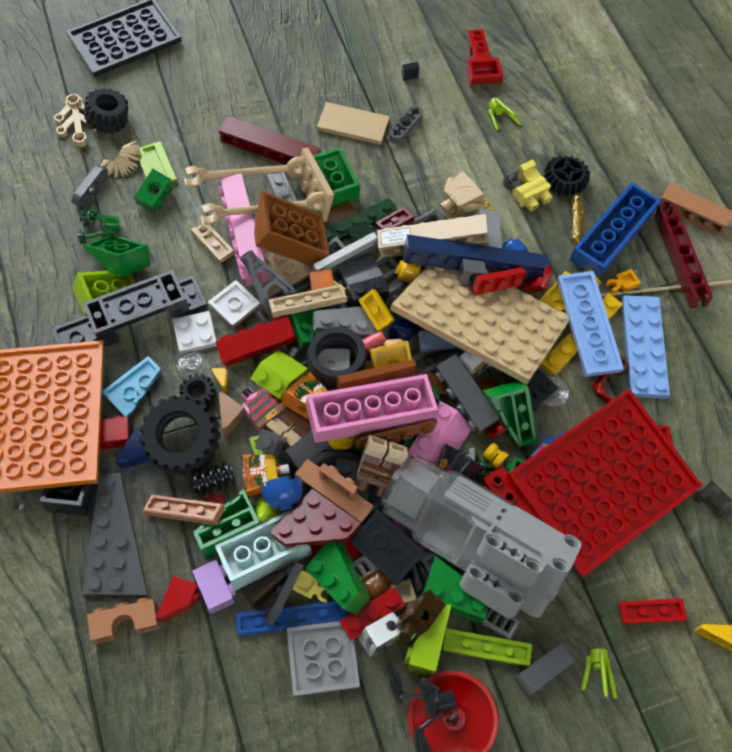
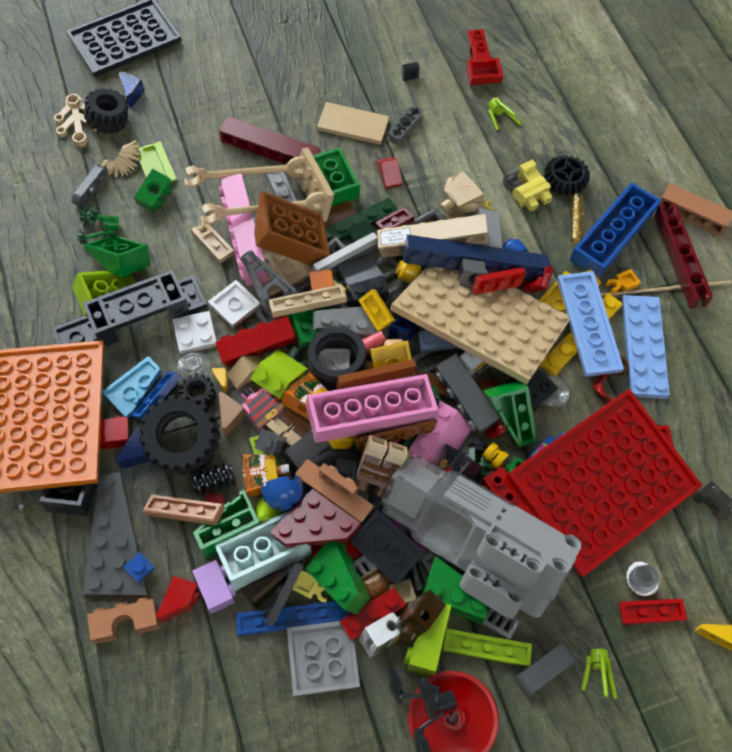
(132, 87): none -> slope
(139, 567): none -> blue plate
(162, 388): none -> blue plate
(243, 370): none -> tan slope
(389, 172): none -> slope
(478, 444): none -> black plate
(642, 579): none -> light grey hair

